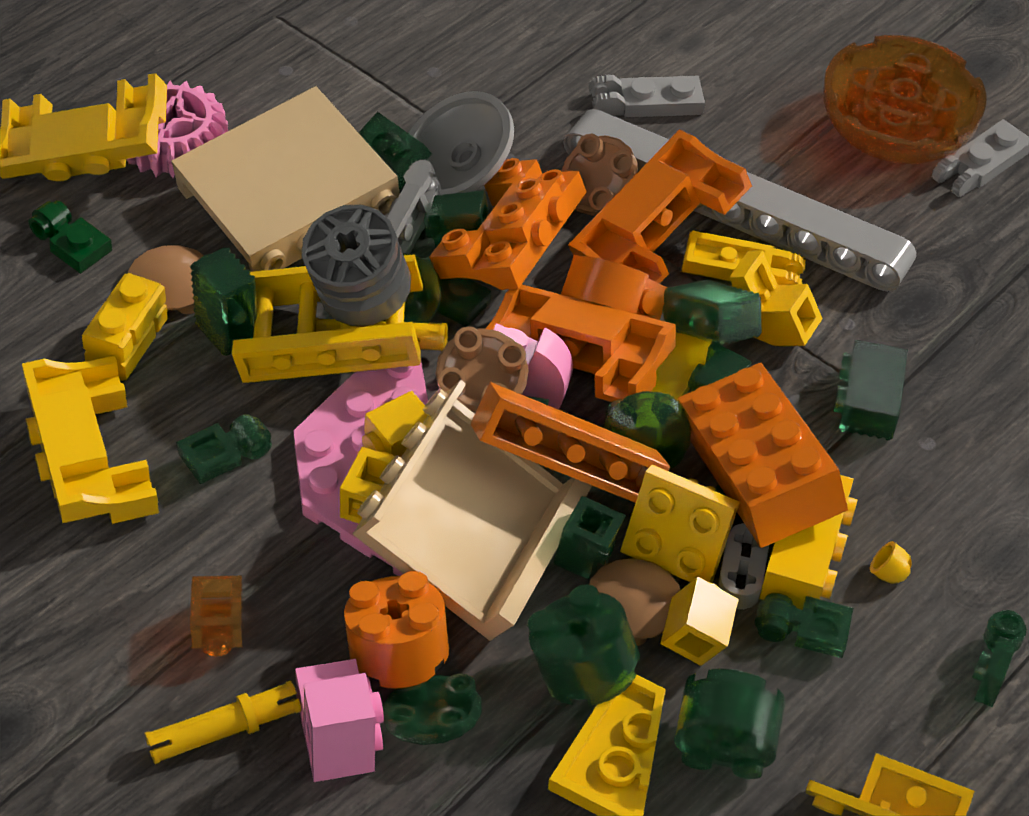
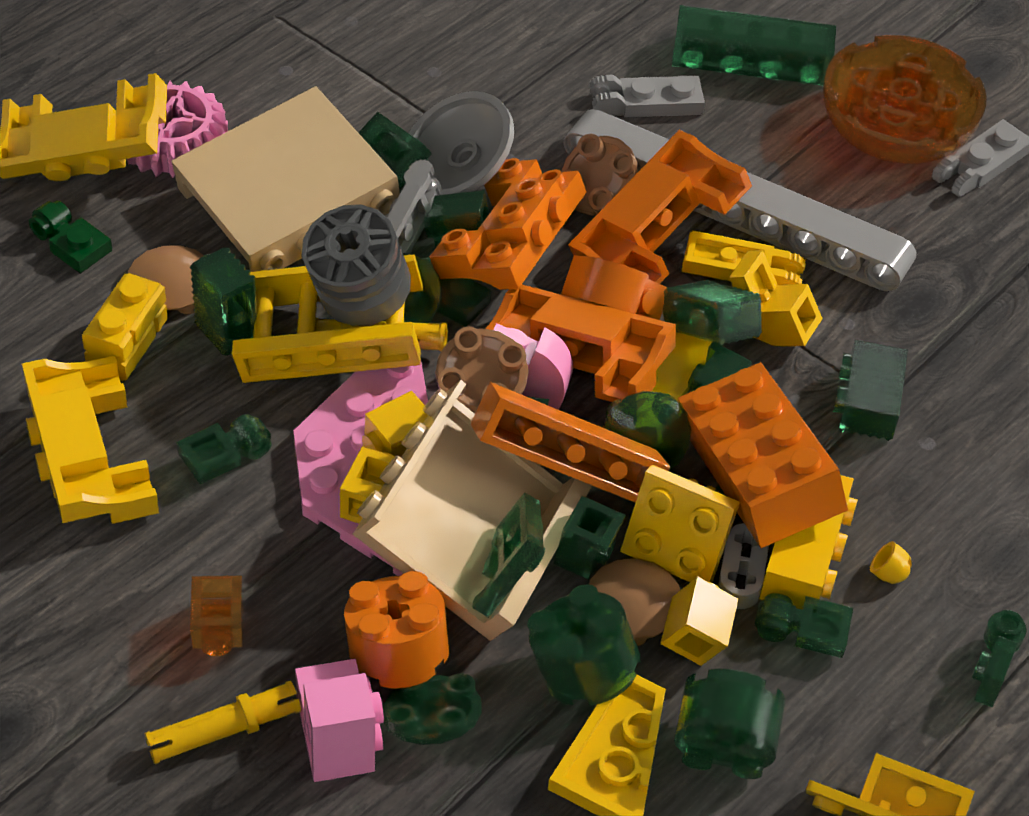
(514, 550): none -> clear green wing
(753, 45): none -> clear green brick

